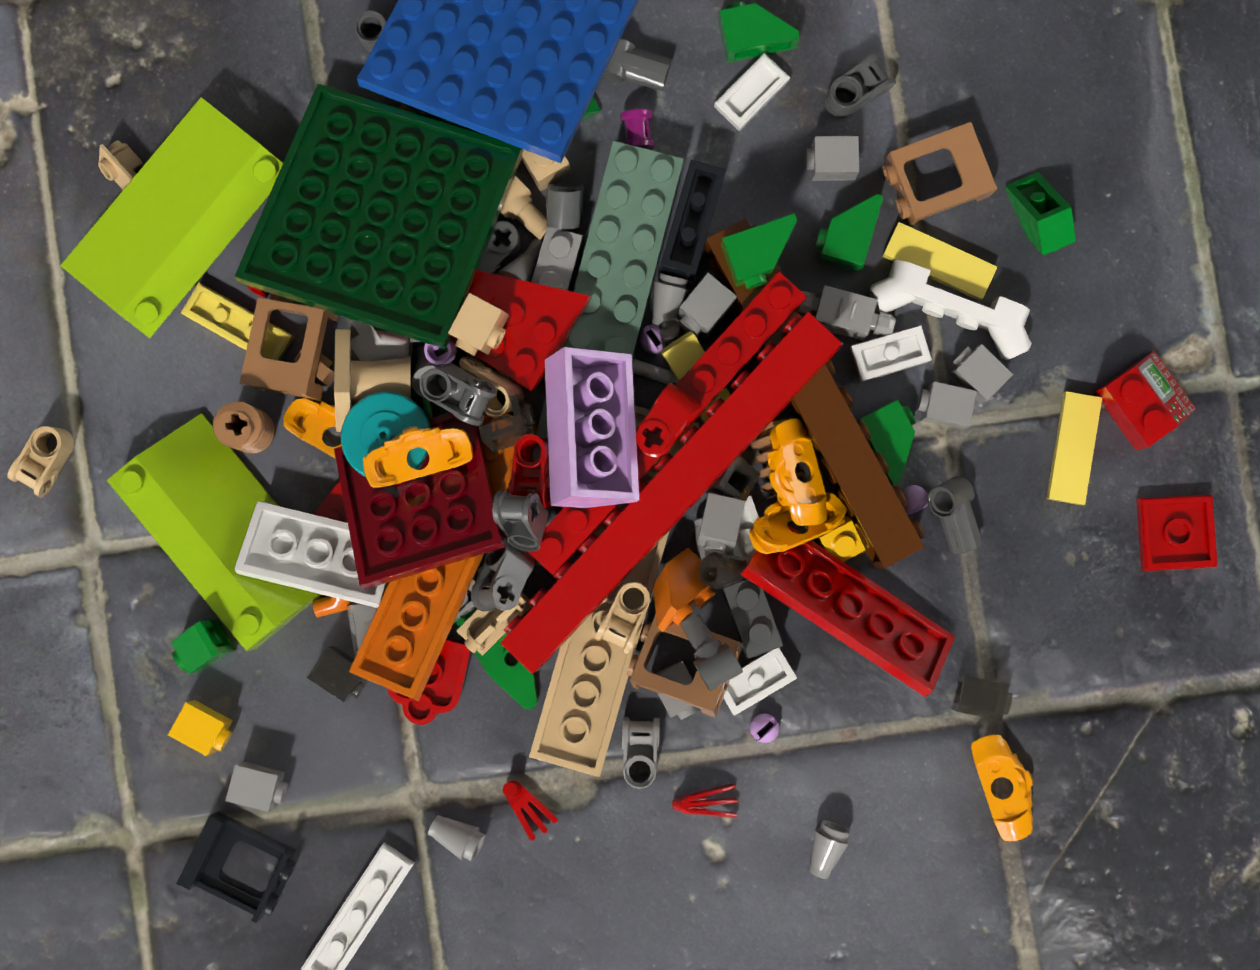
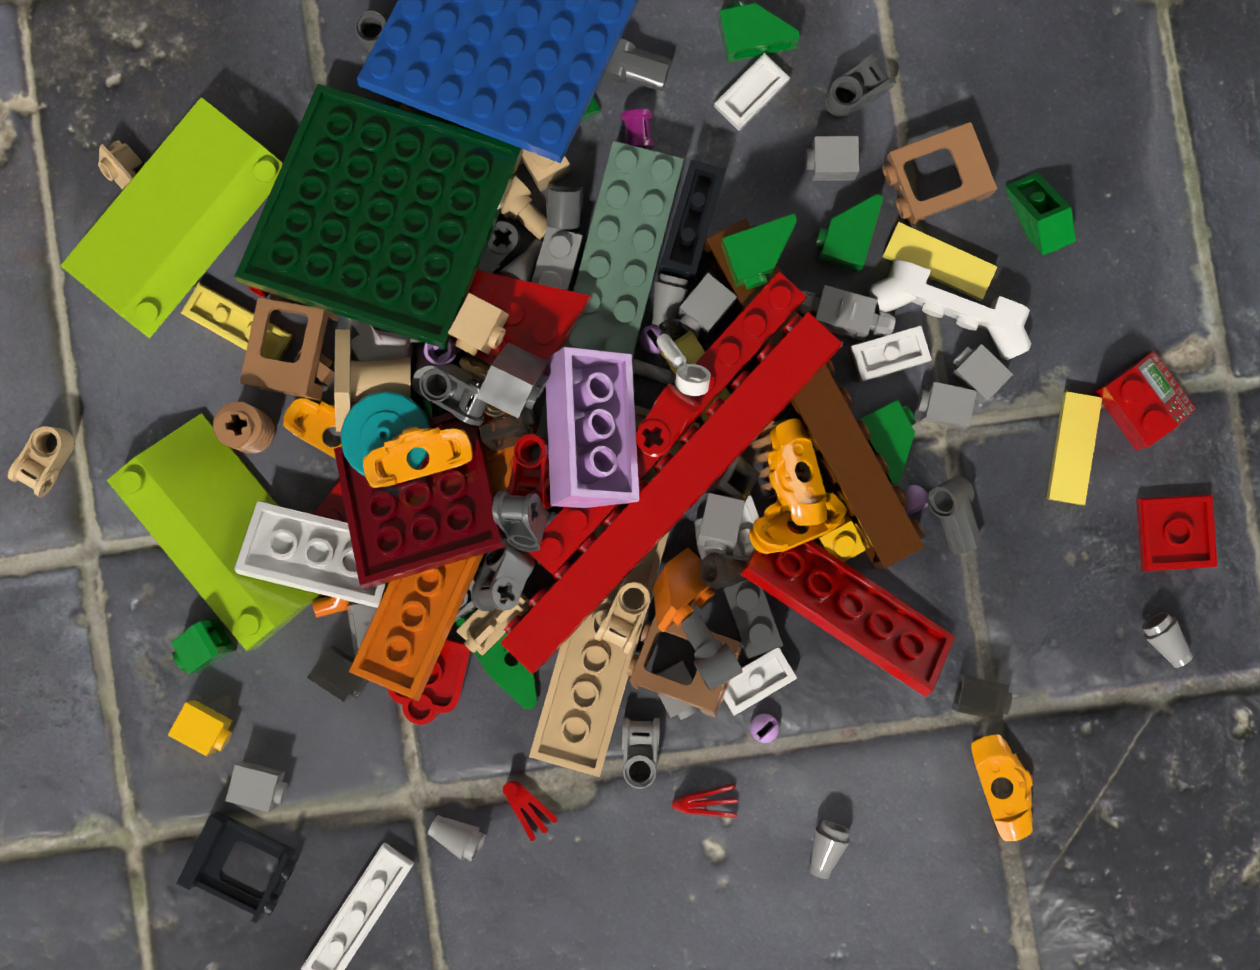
(514, 380): none -> brick
(690, 378): none -> white piece
(1167, 637): none -> light grey cone

